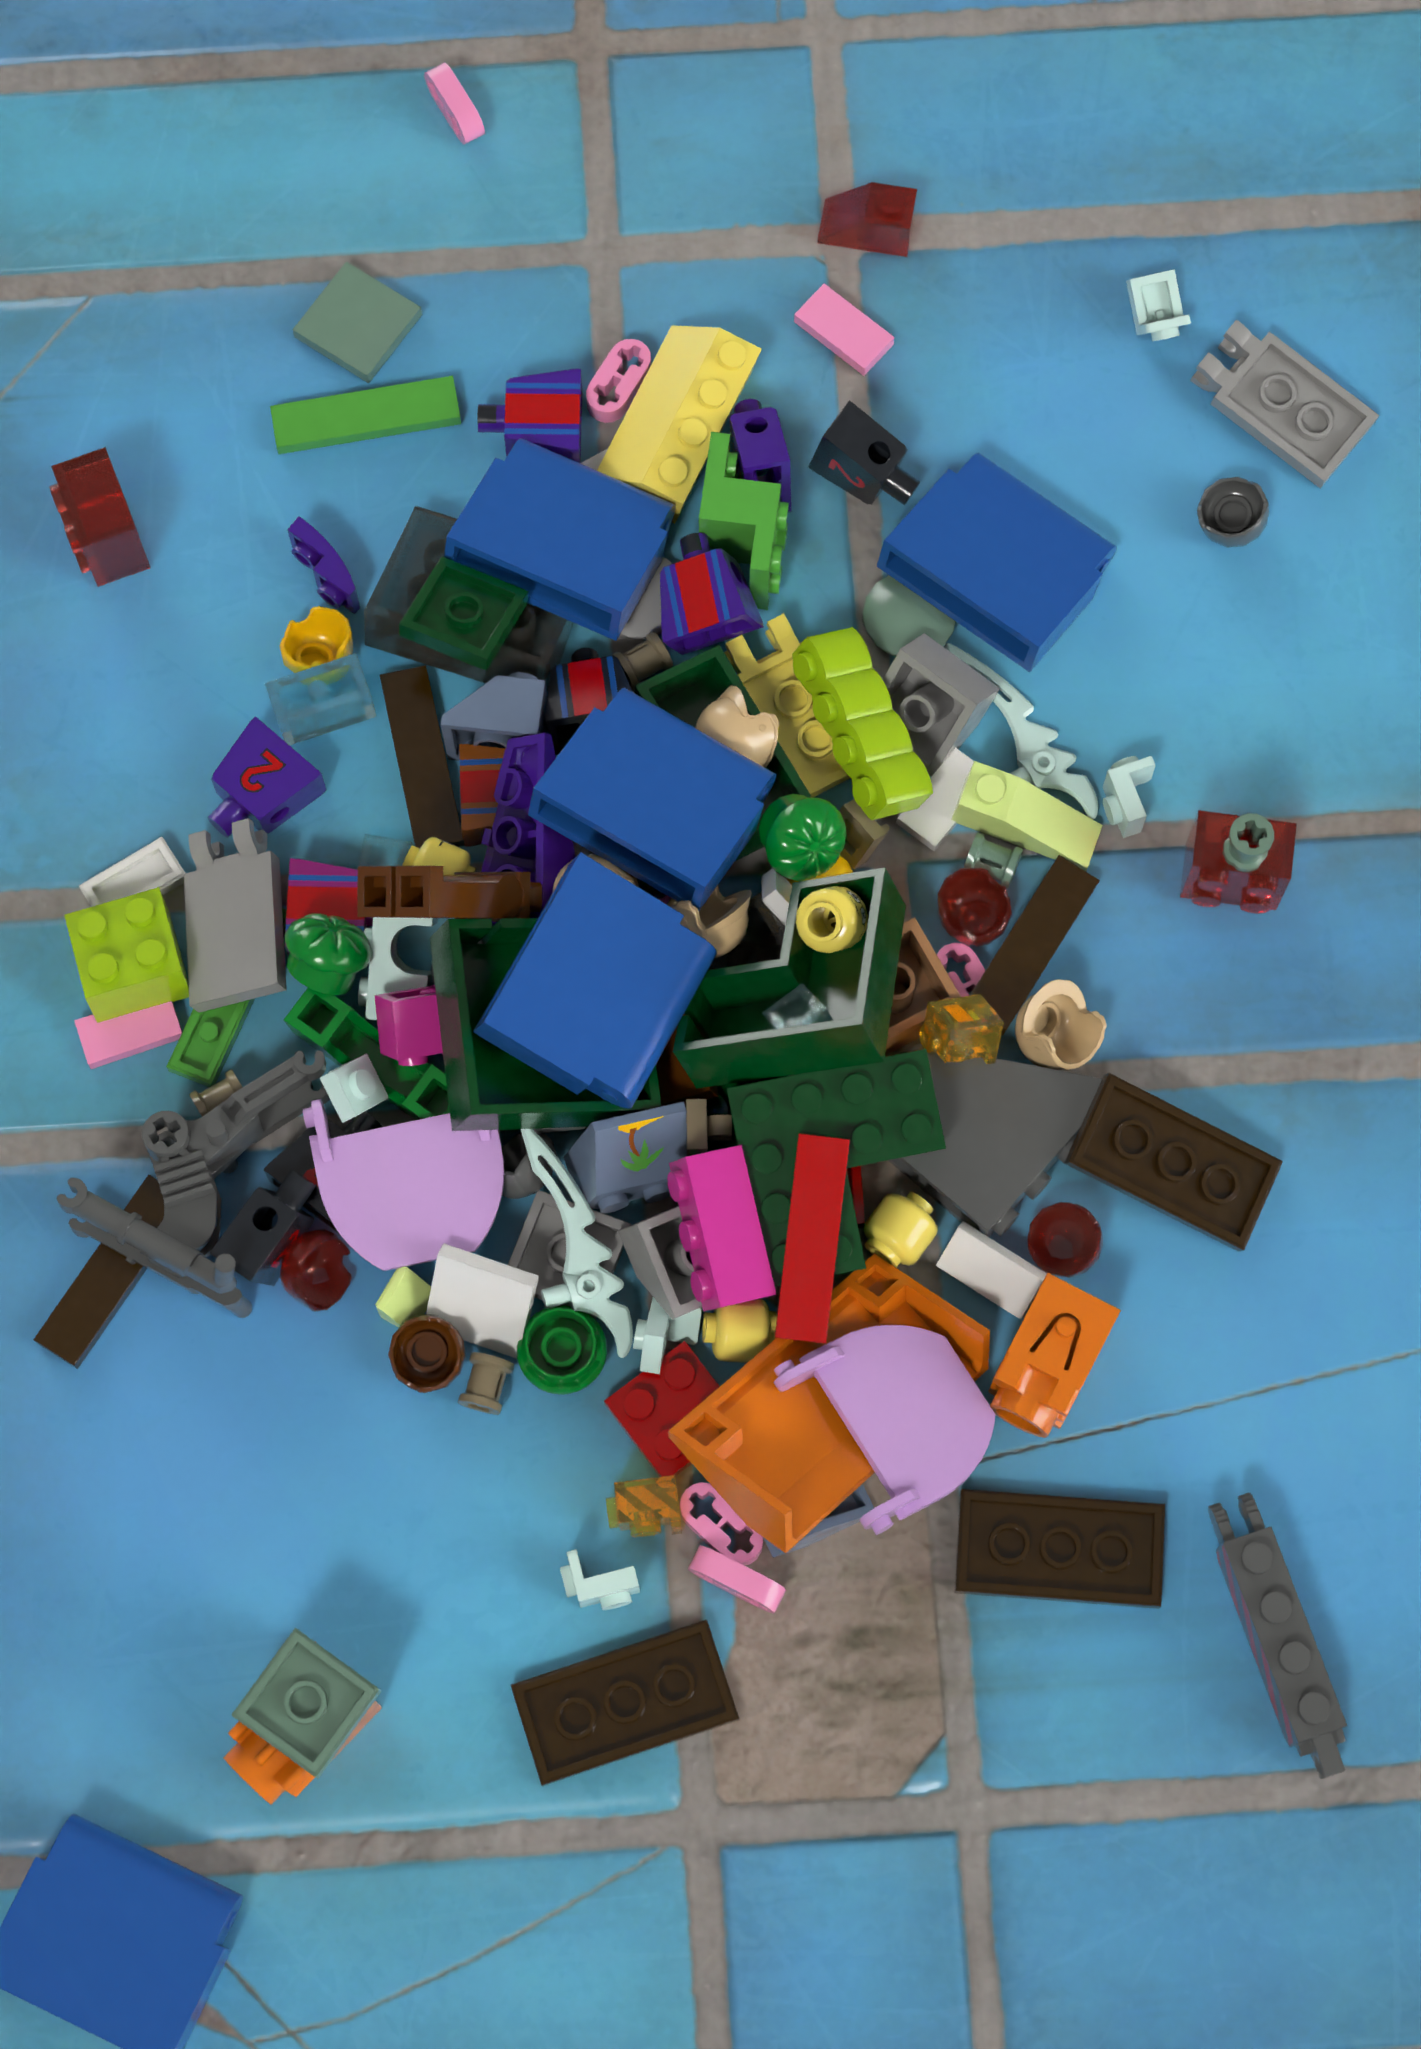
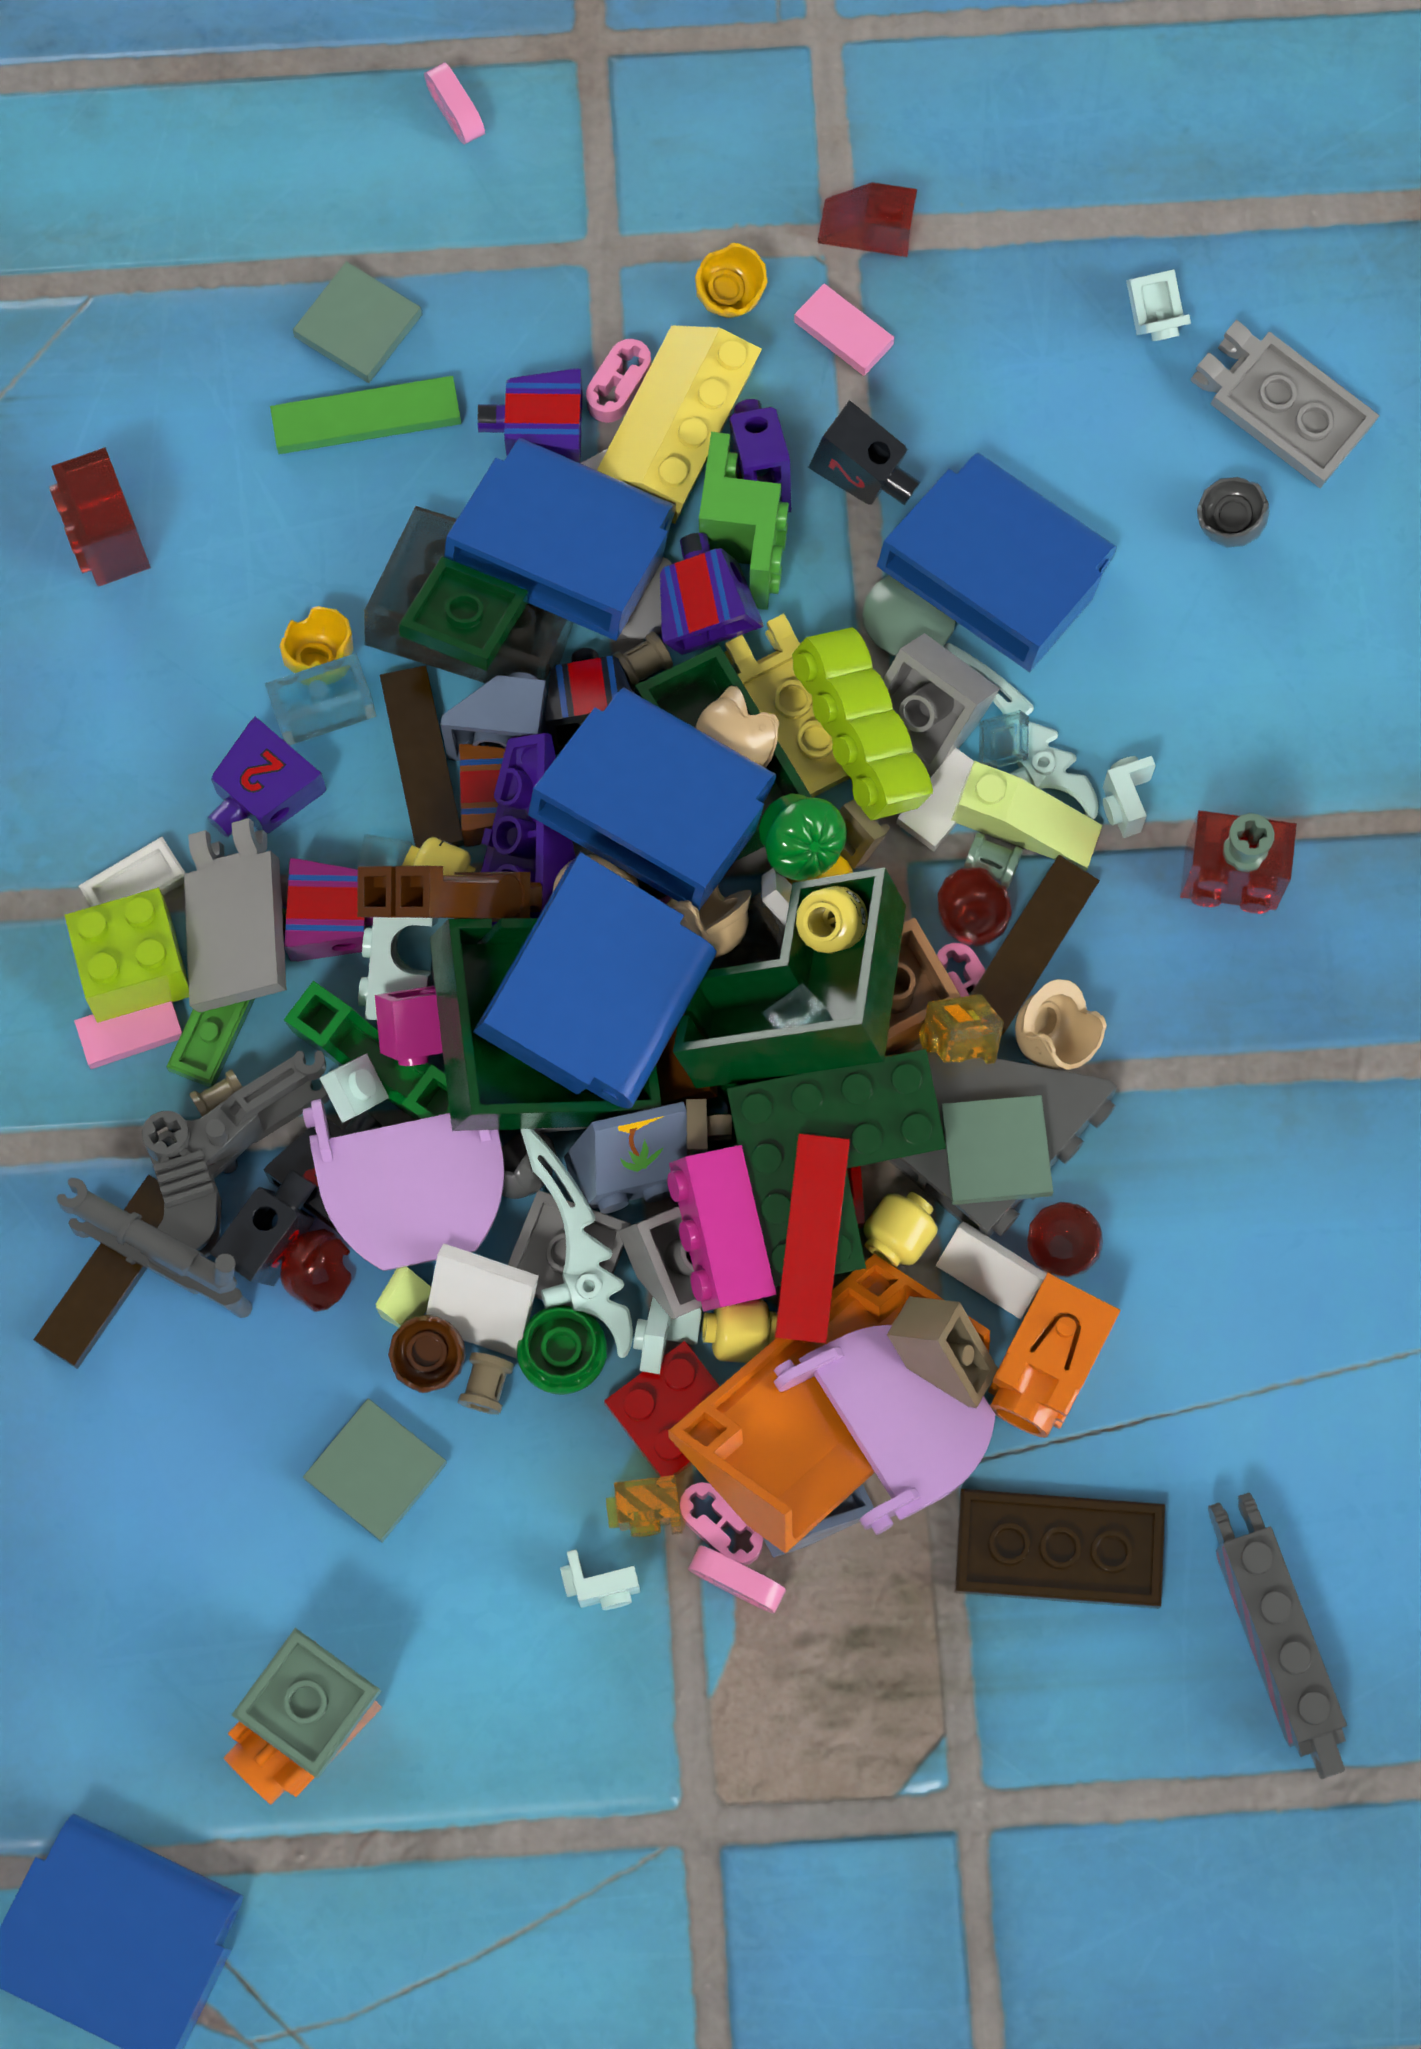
(326, 952): green piece -> none
(330, 572): dark purple slope -> none
(375, 1470): none -> sand green tile
(624, 1702): dark brown tile -> none
(731, 280): none -> yellow hair
(943, 1348): none -> dark tan slope
(996, 1150): none -> sand green tile
(1004, 739): none -> clear light blue tile
(1173, 1162): dark brown tile -> none

